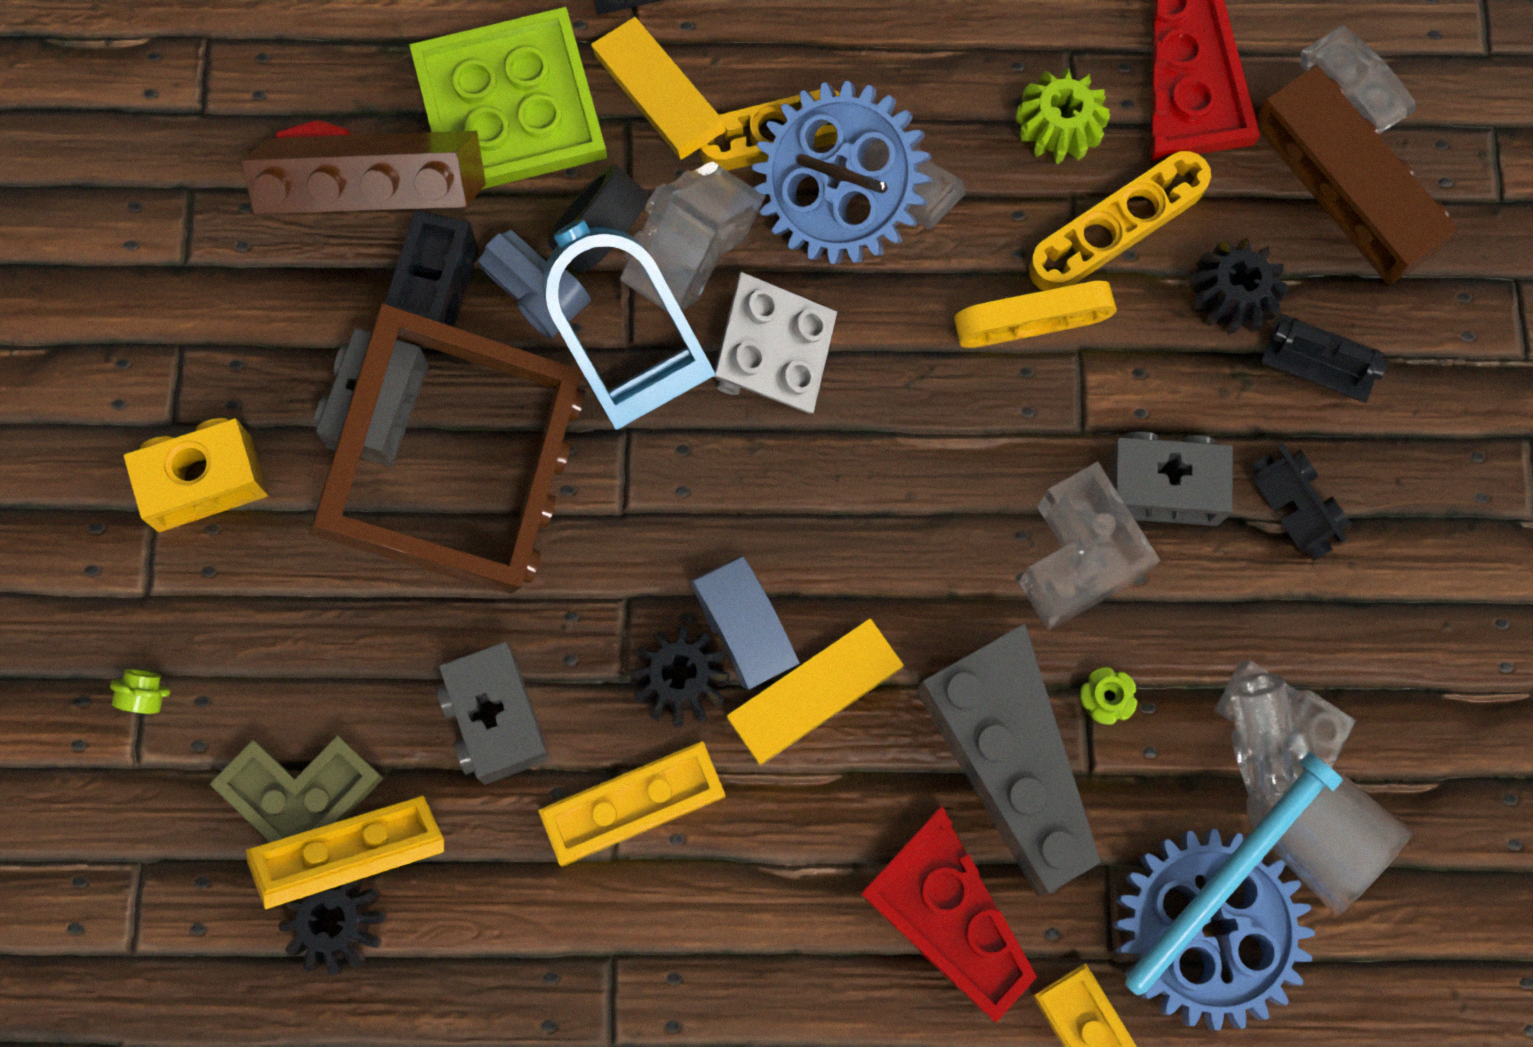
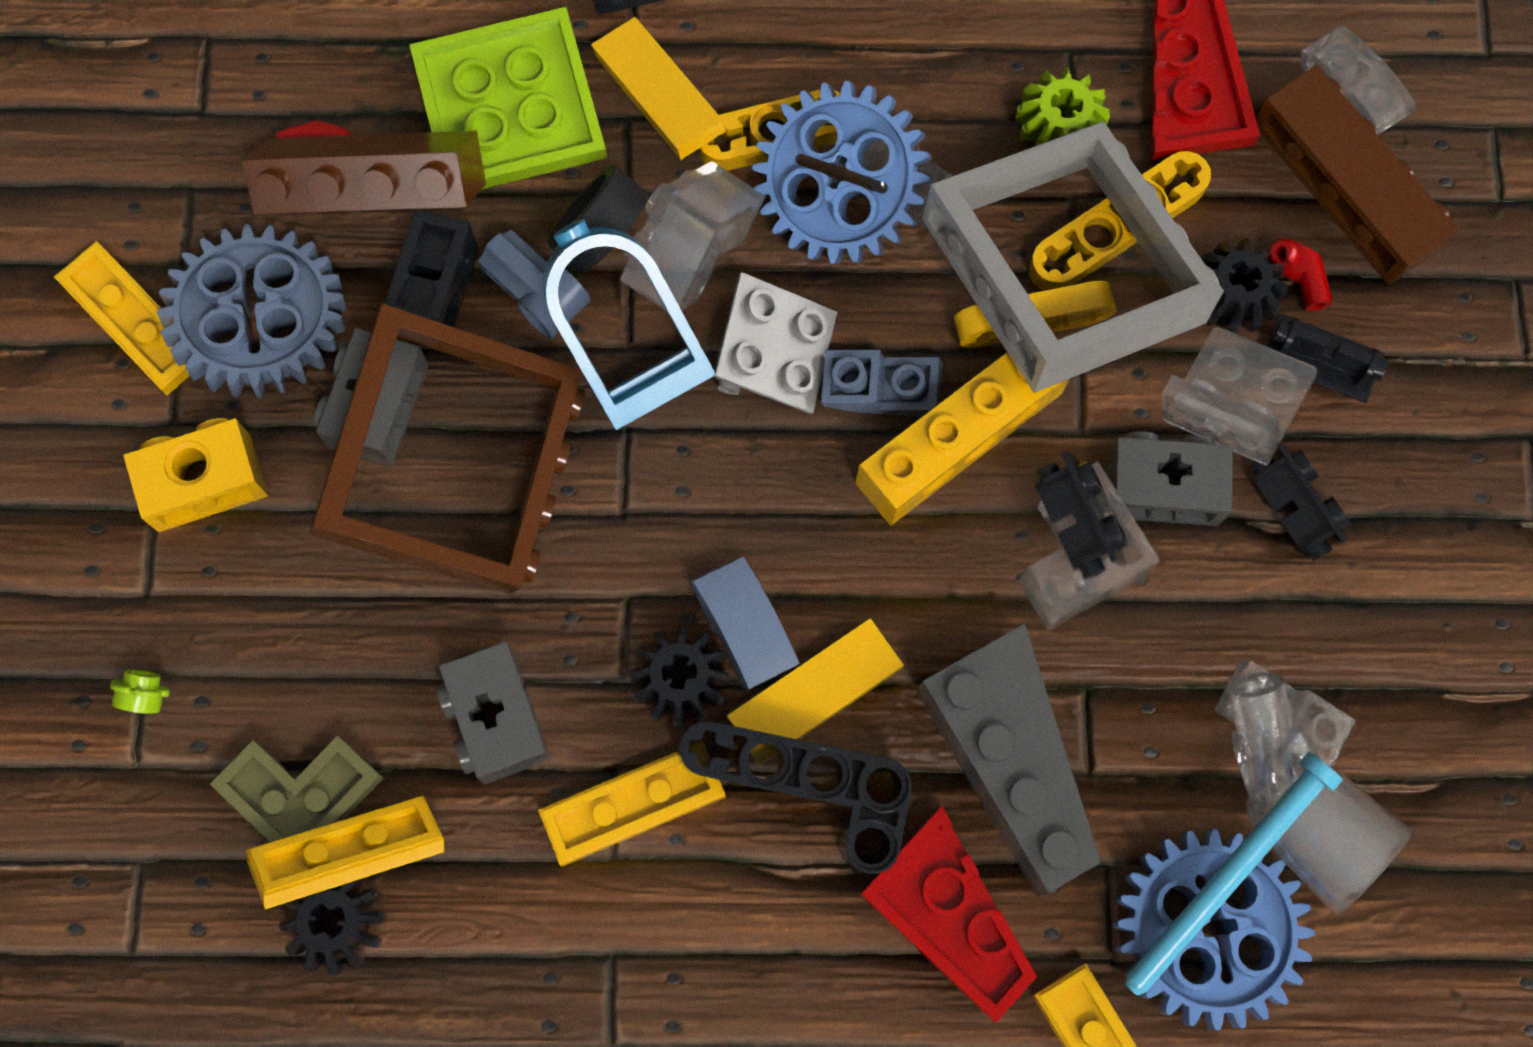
(123, 313): none -> yellow tile
(199, 315): none -> sand blue gear
(791, 778): none -> black beam
(880, 384): none -> sand blue slope
(950, 438): none -> yellow brick
(1003, 299): none -> light grey window
(1094, 535): none -> black hinge
(1107, 711): lime plate -> none
(1238, 394): none -> clear bracket
(1305, 269): none -> red arm

